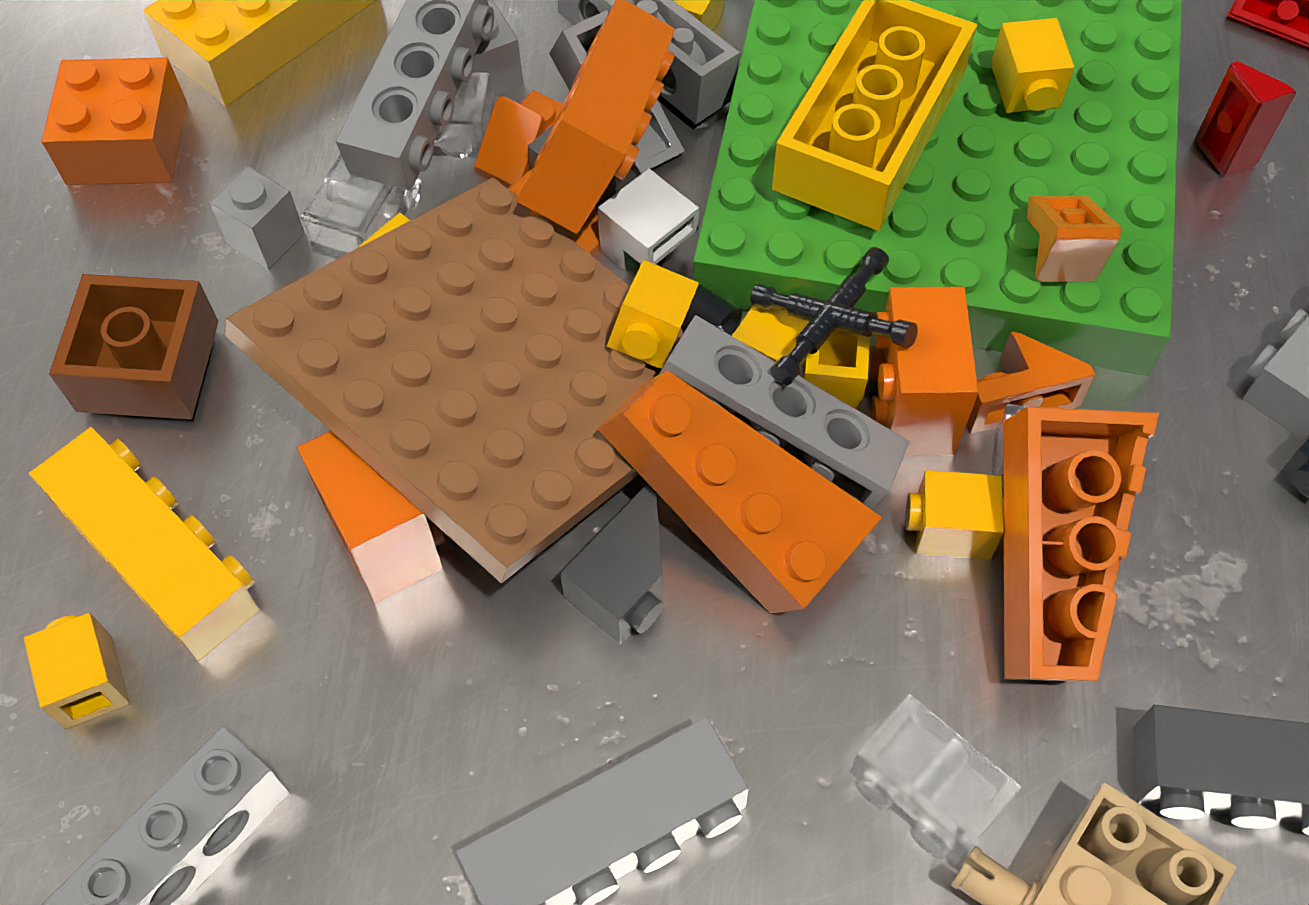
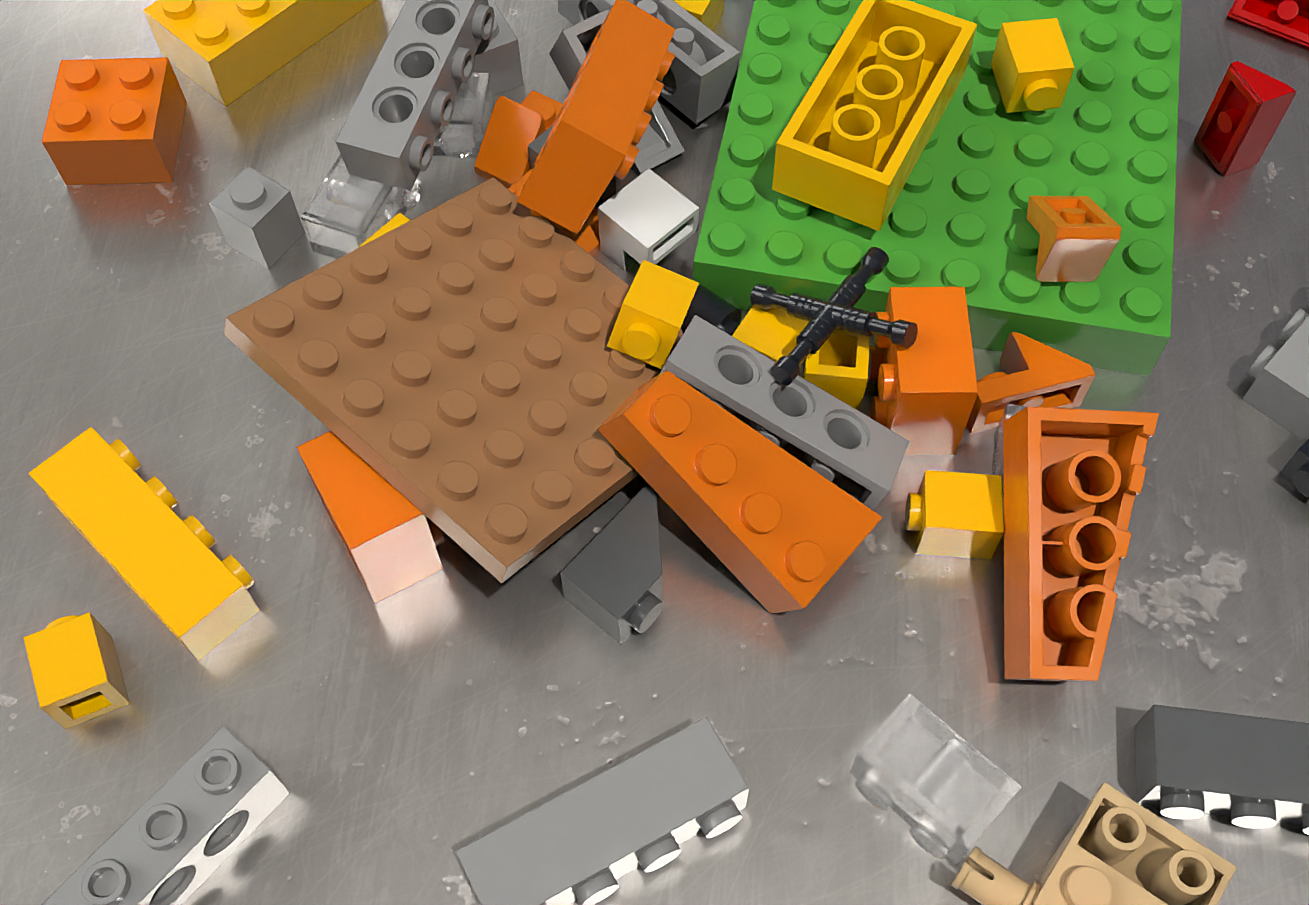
(135, 346): dark orange brick -> none

